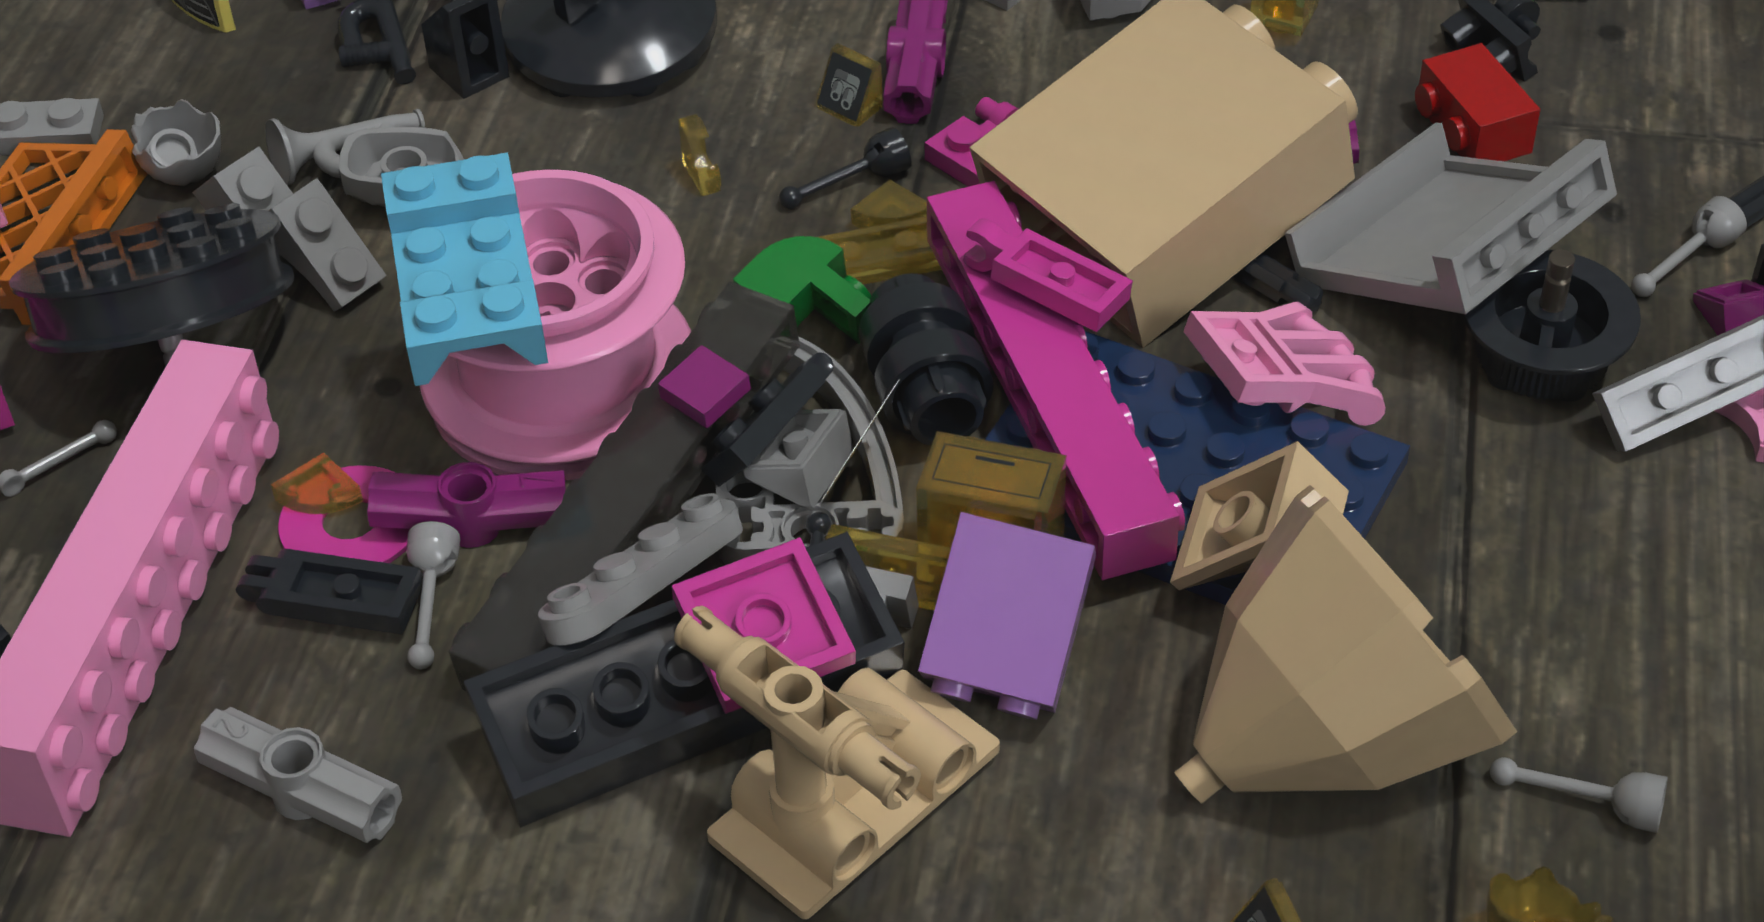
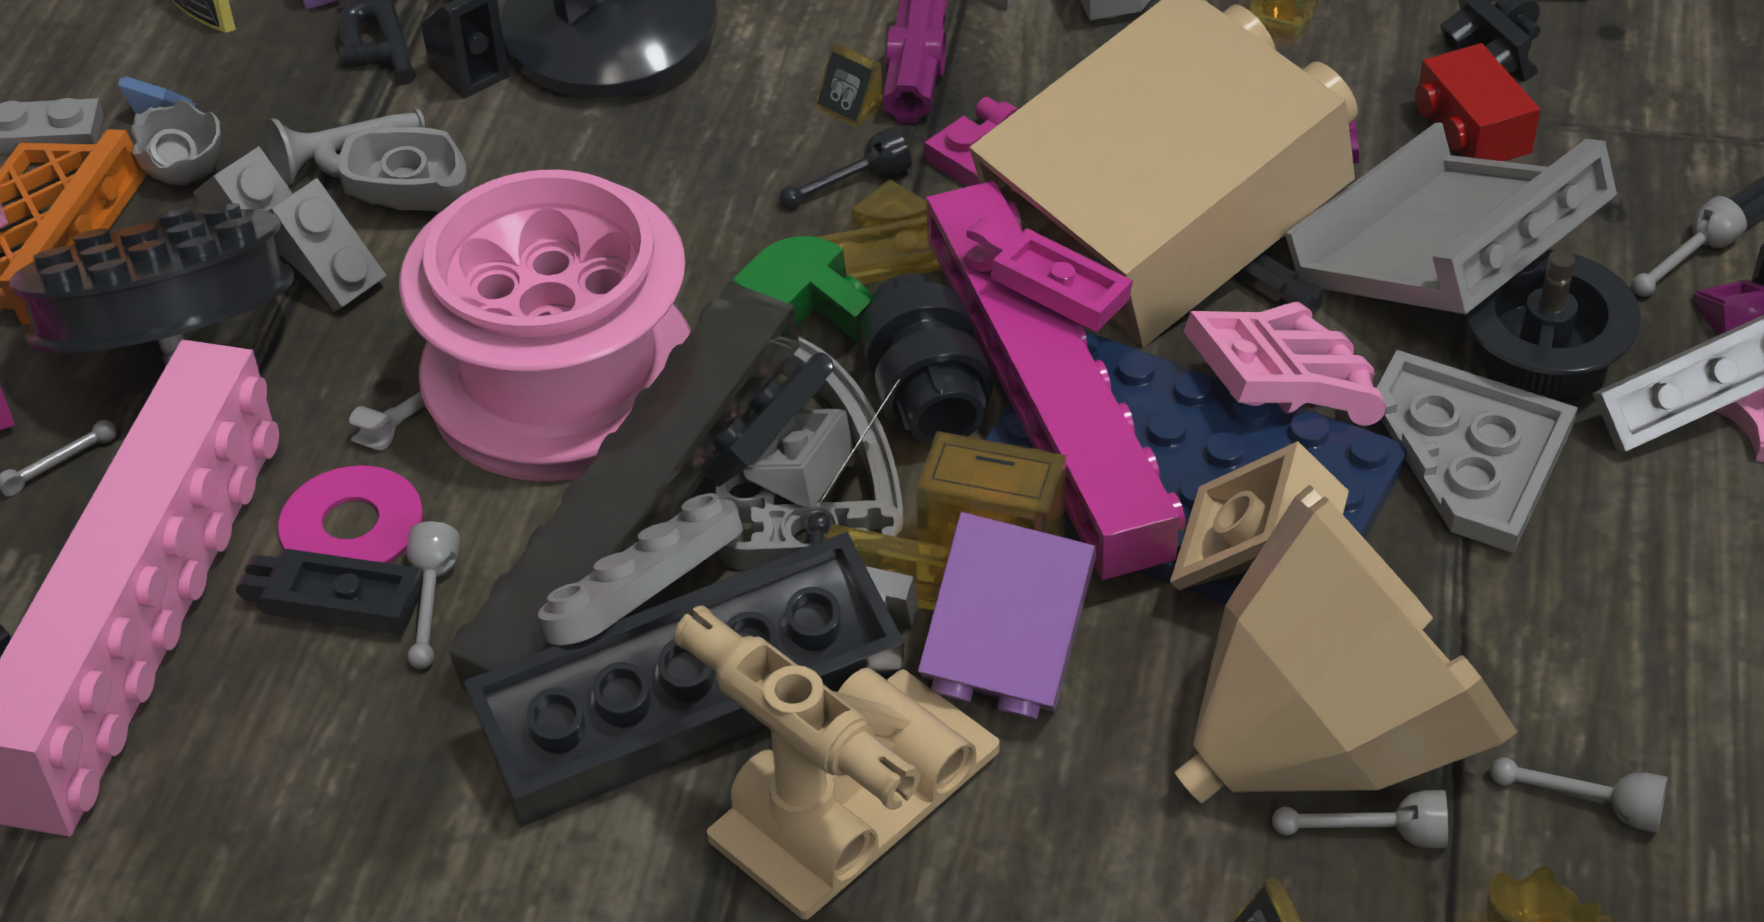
(145, 95): none -> medium blue slope
(298, 774): light grey piece -> none
(317, 488): clear yellow tile -> none
(378, 427): none -> light grey hand
(461, 262): medium azure piece -> none
(466, 499): magenta piece -> none
(694, 155): clear yellow tile -> none
(704, 386): magenta tile -> none
(775, 599): dark pink plate -> none
(1419, 819): none -> light grey hinge
(1474, 444): none -> light grey plate

